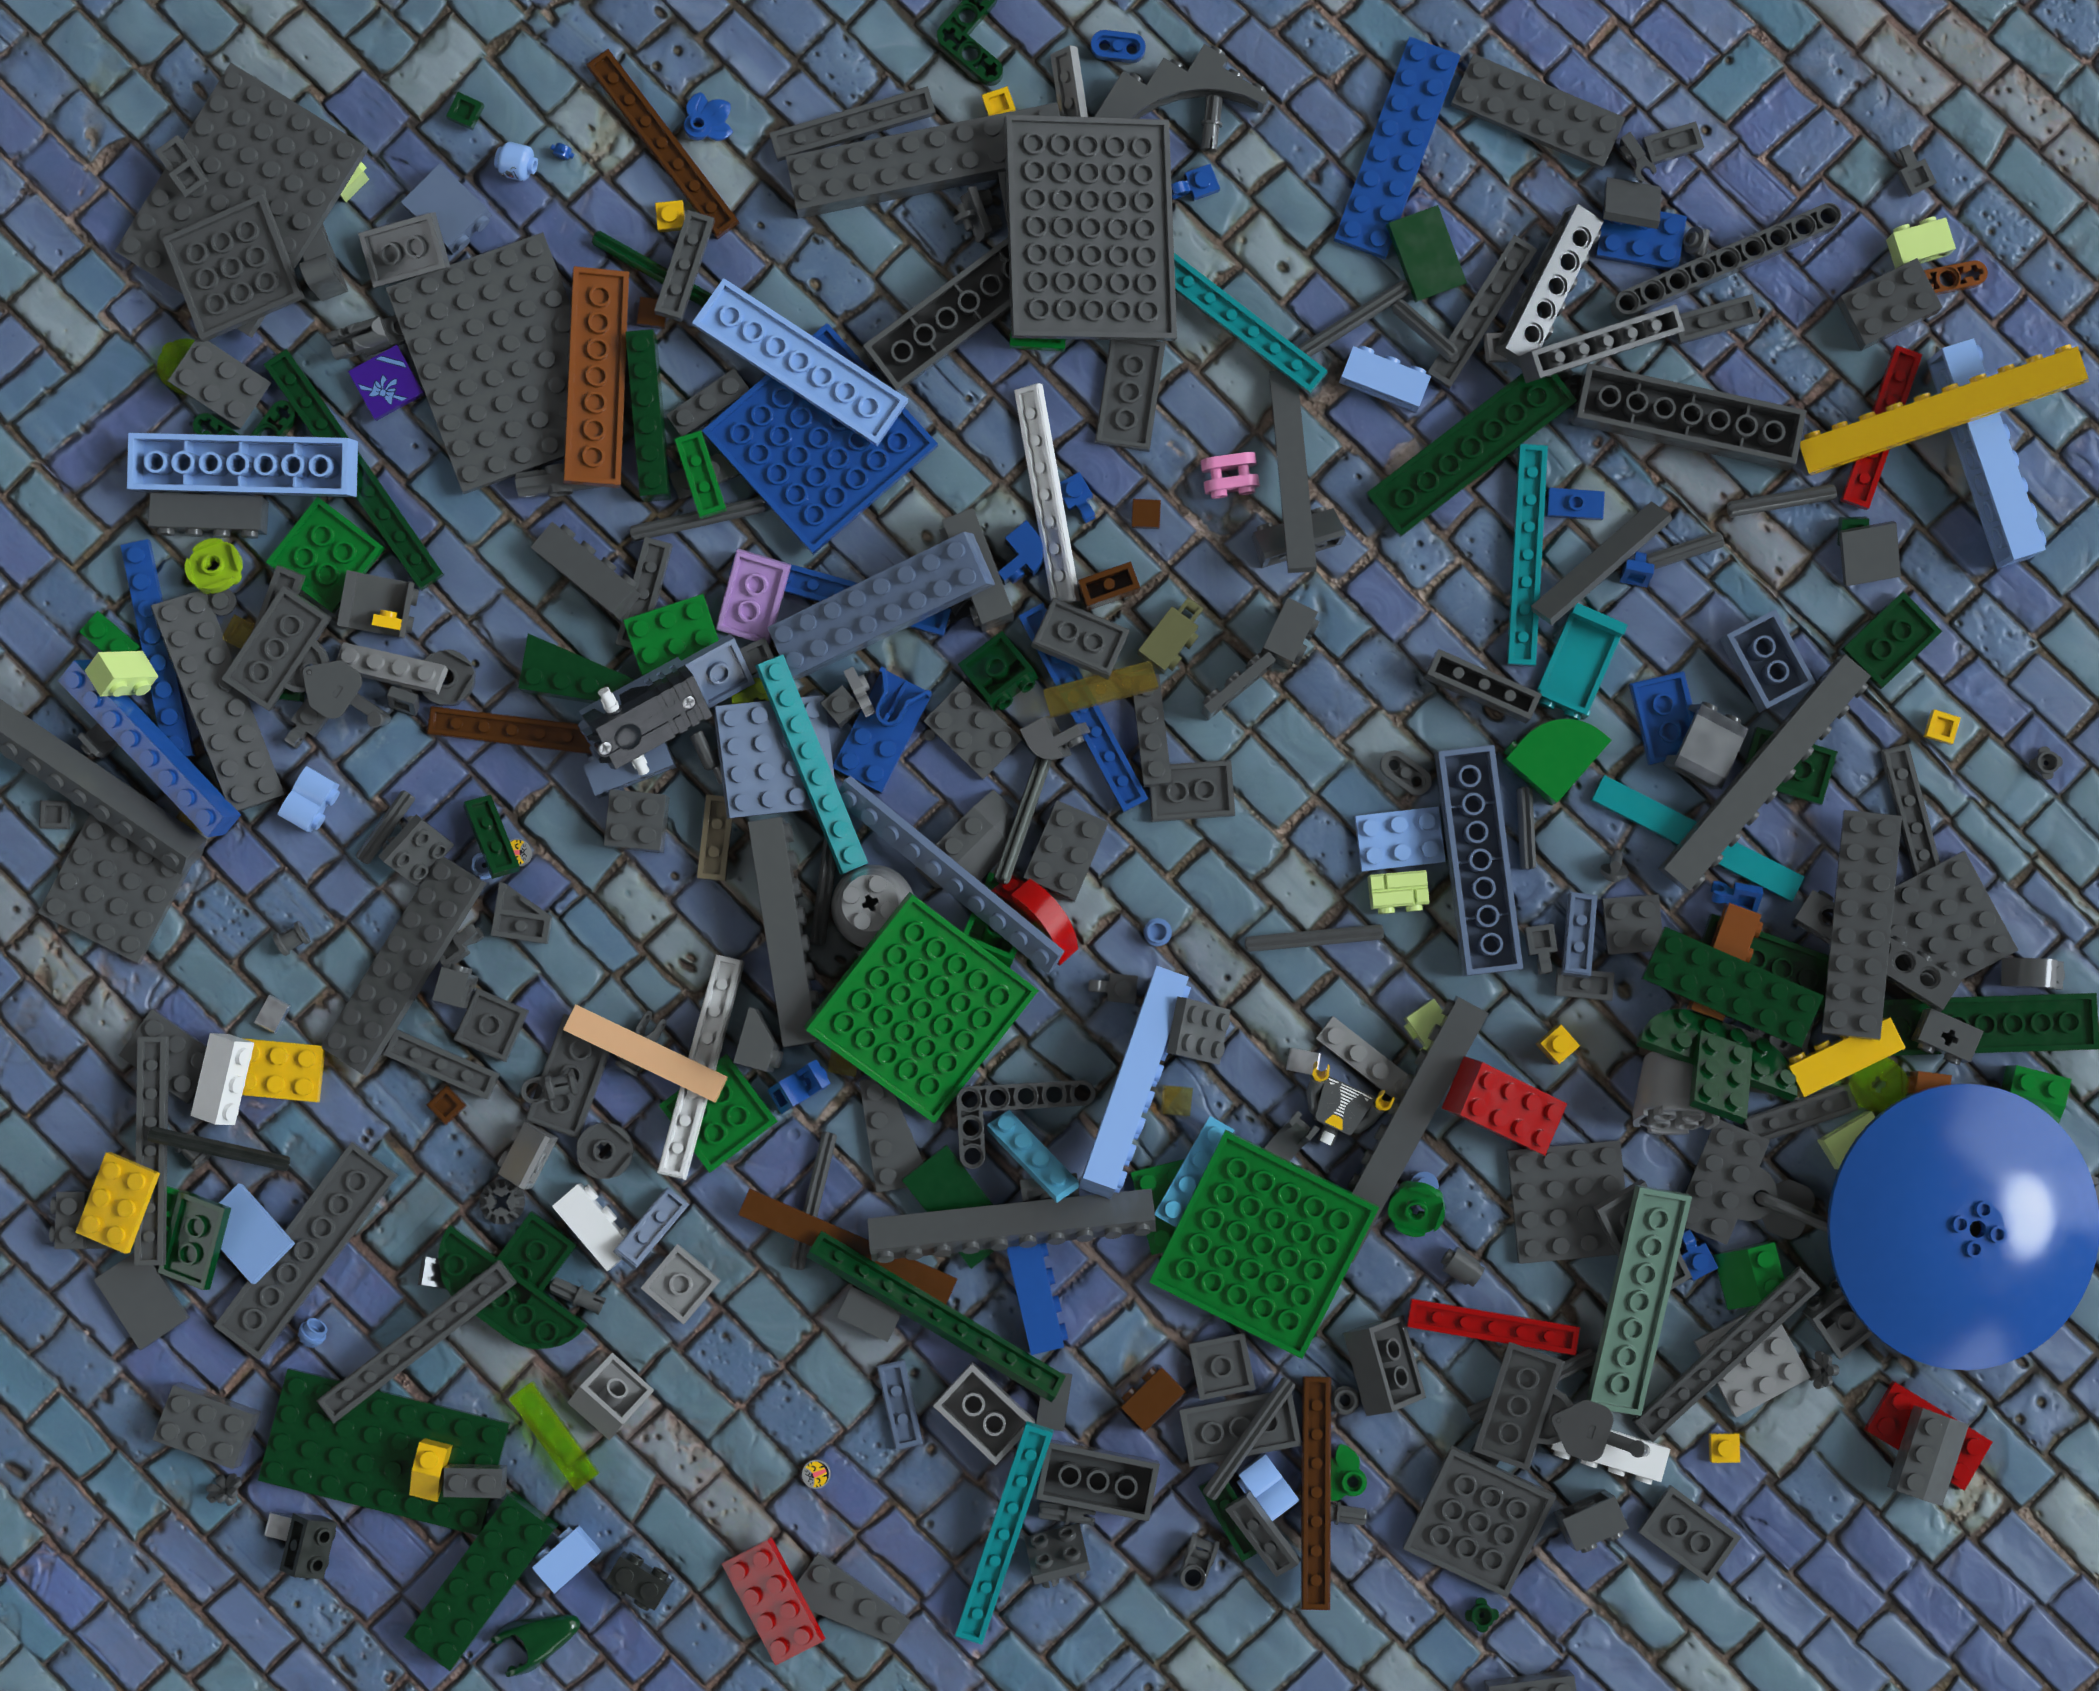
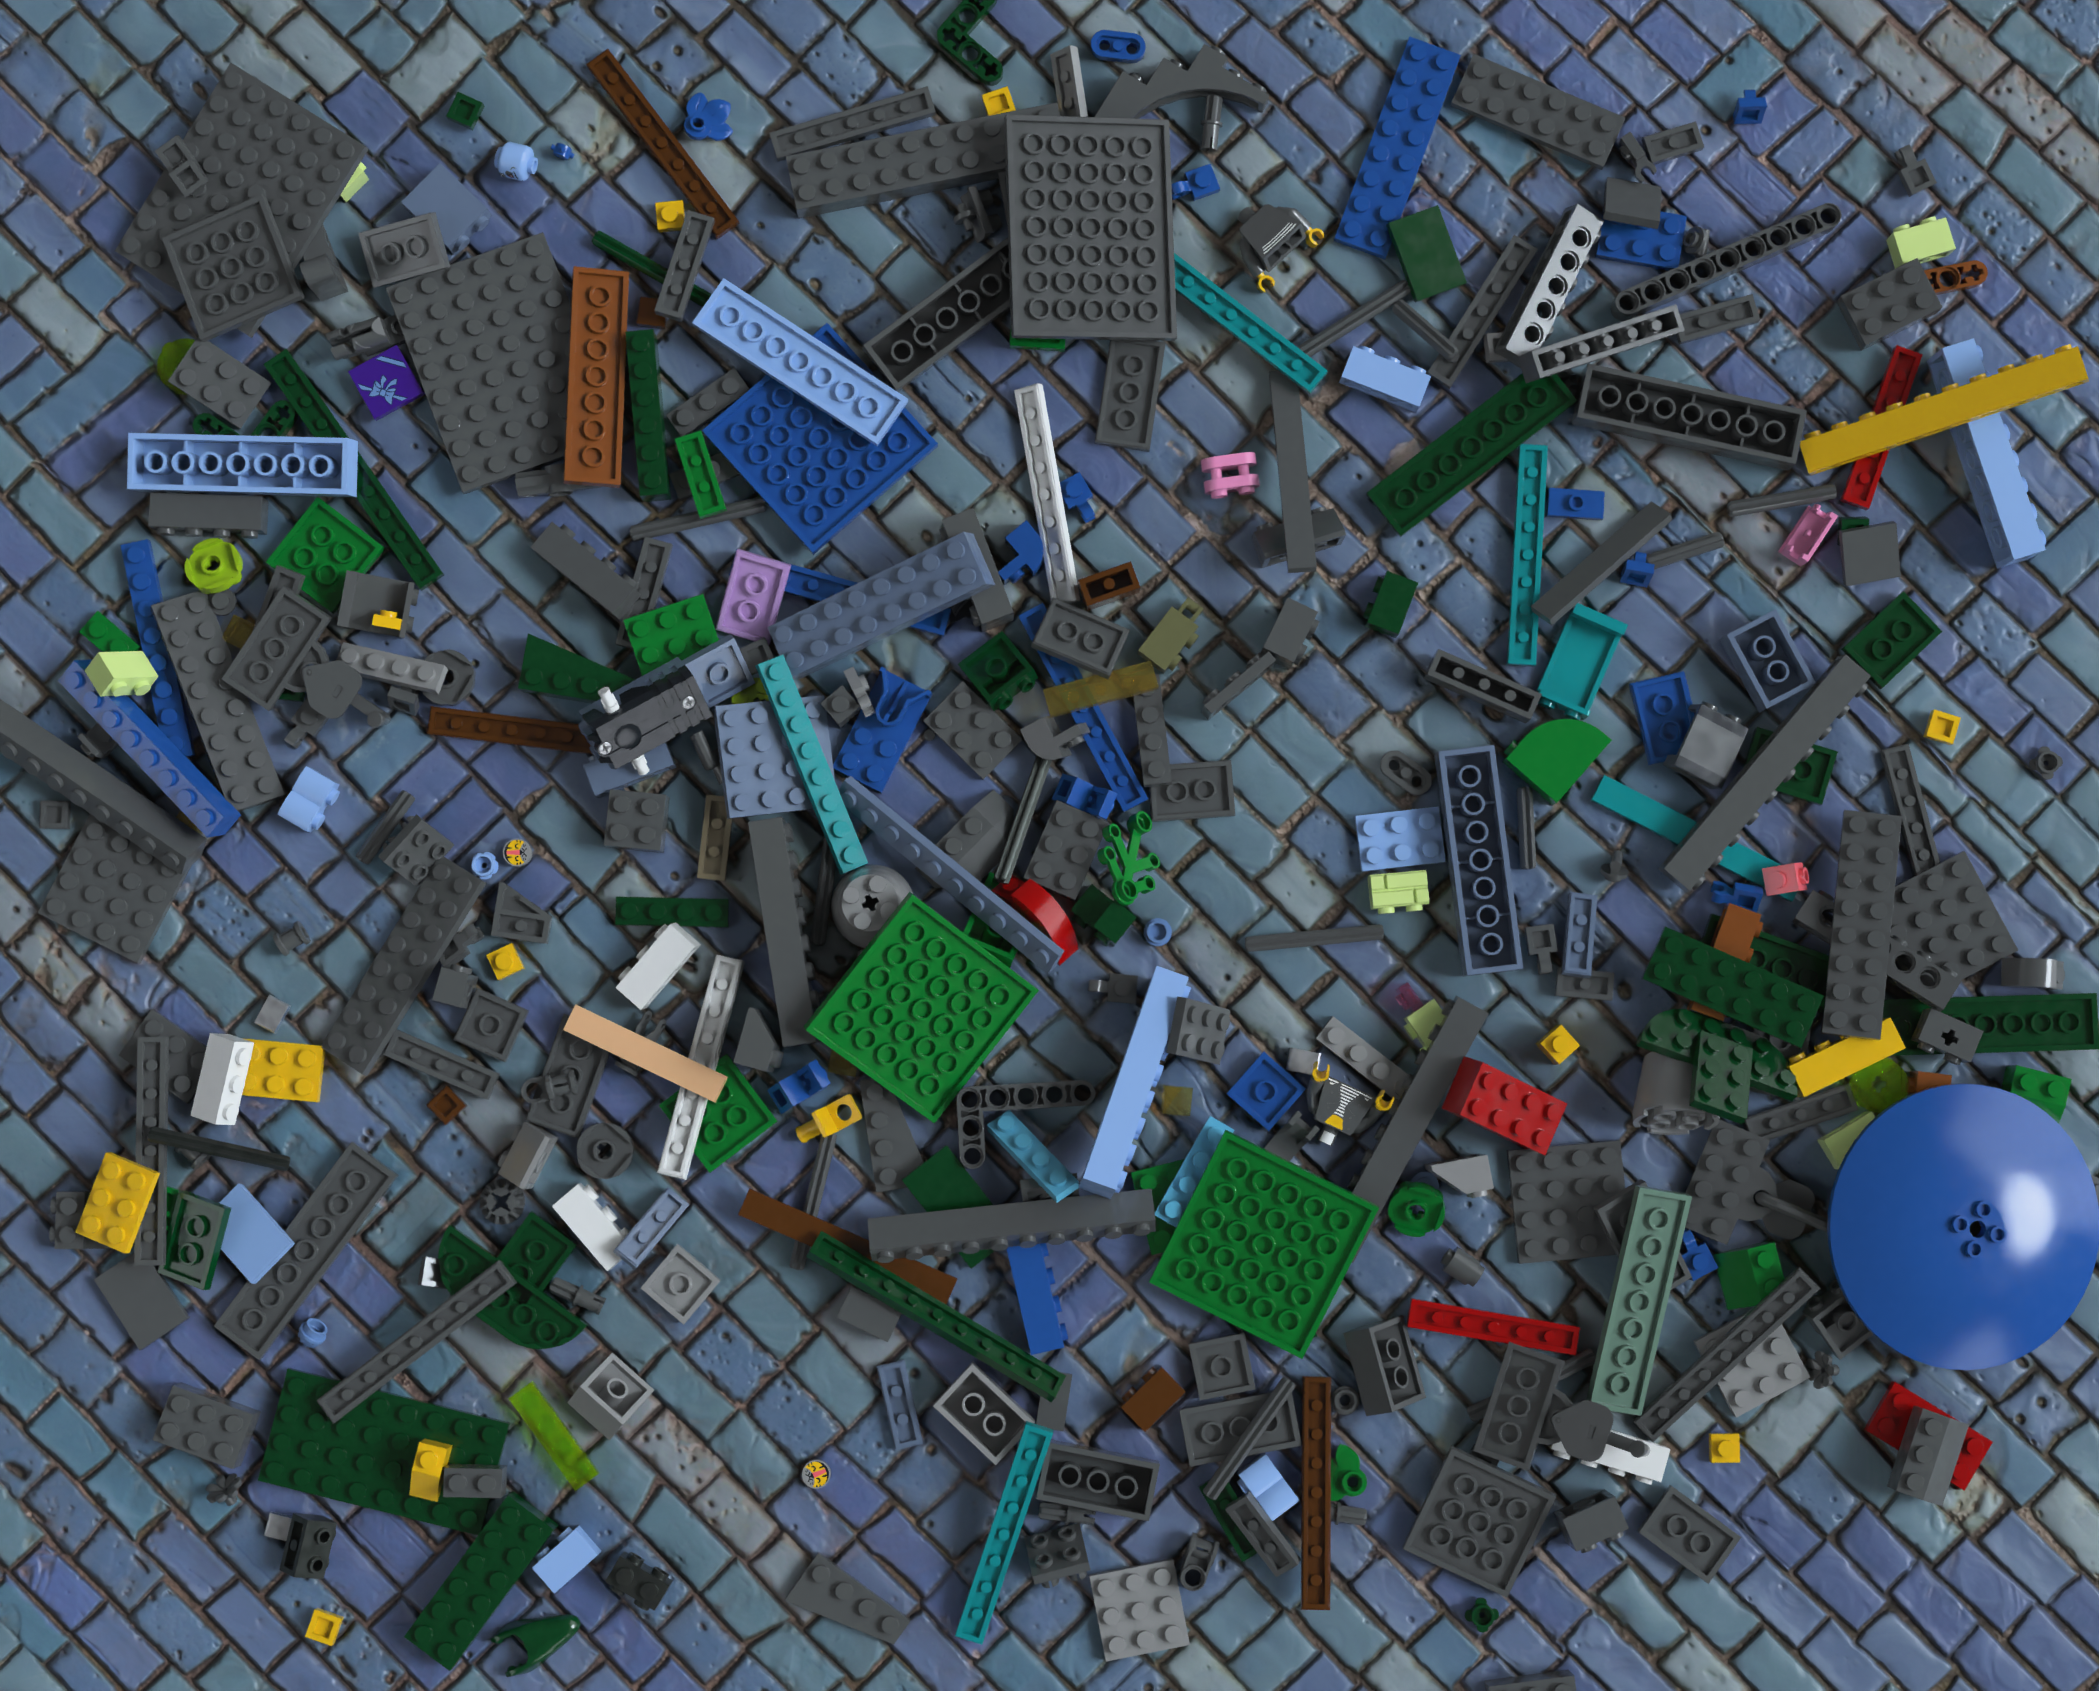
(324, 1626): none -> yellow plate
(491, 836): dark green plate -> none
(505, 961): none -> yellow plate
(657, 965): none -> white brick
(661, 911): none -> dark green plate
(773, 1601): red plate -> none
(827, 1121): none -> yellow bracket
(1085, 796): none -> blue brick
(1102, 915): none -> dark green brick
(1124, 888): none -> green plant
(1139, 1609): none -> light grey plate
(1146, 514): reddish brown tile -> none
(1266, 1091): none -> blue plate
(1271, 236): none -> dark grey torso
(1390, 604): none -> dark green brick
(1407, 998): none -> clear pink plate
(1464, 1174): none -> light grey slope
(1631, 924): dark grey plate -> none
(1749, 109): none -> blue tile
(1785, 878): none -> coral bracket
(1807, 534): none -> bright pink hinge

